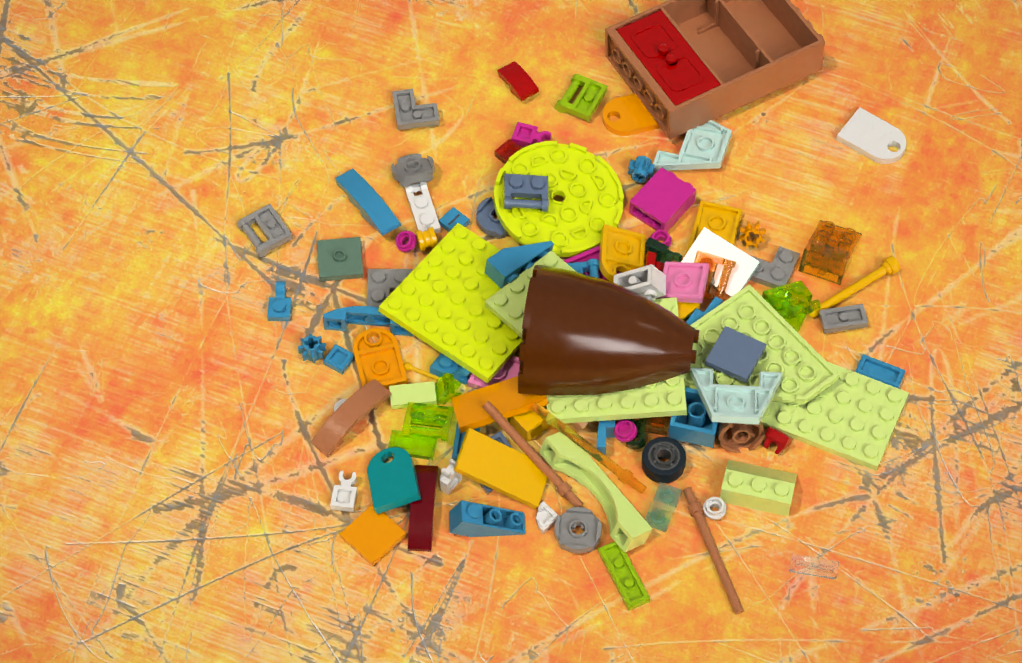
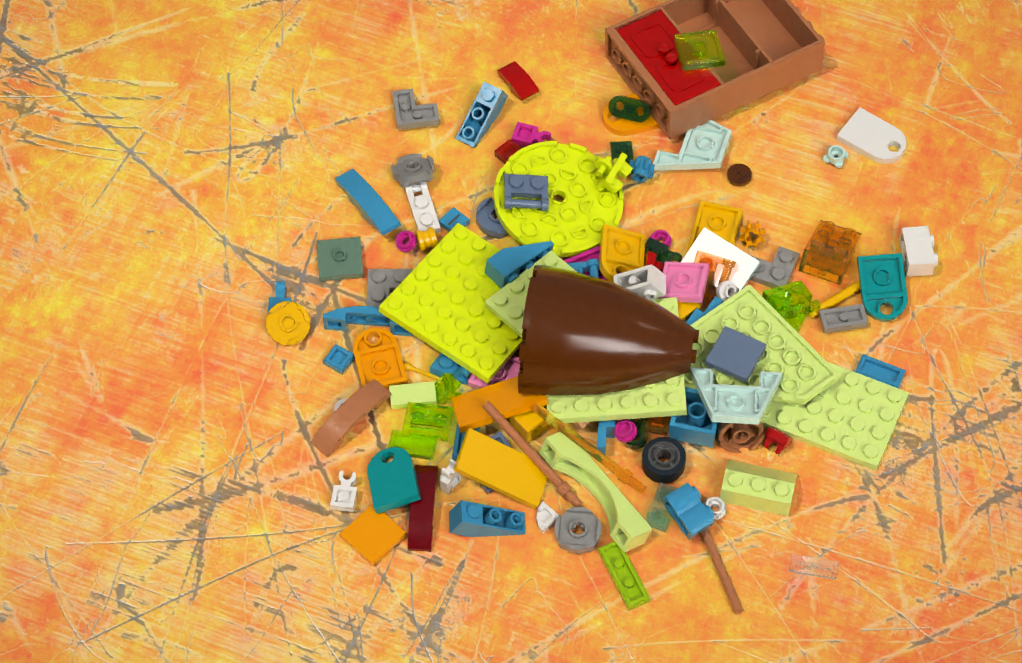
(270, 225): light grey plate -> none
(287, 323): none -> yellow tile
(312, 348): dark azure gear -> none
(482, 114): none -> dark azure slope
(586, 101): lime plate -> none
(610, 169): none -> neon yellow hips
(617, 148): none -> clear green plate
(630, 108): none -> clear green plate
(662, 200): dark pink brick -> none
(688, 510): none -> dark azure brick
(699, 50): none -> clear neon green tile
(722, 290): none -> white plate
(739, 174): none -> reddish brown piece
(836, 151): none -> light aqua plate
(882, 283): none -> teal tile
(917, 251): none -> white brick

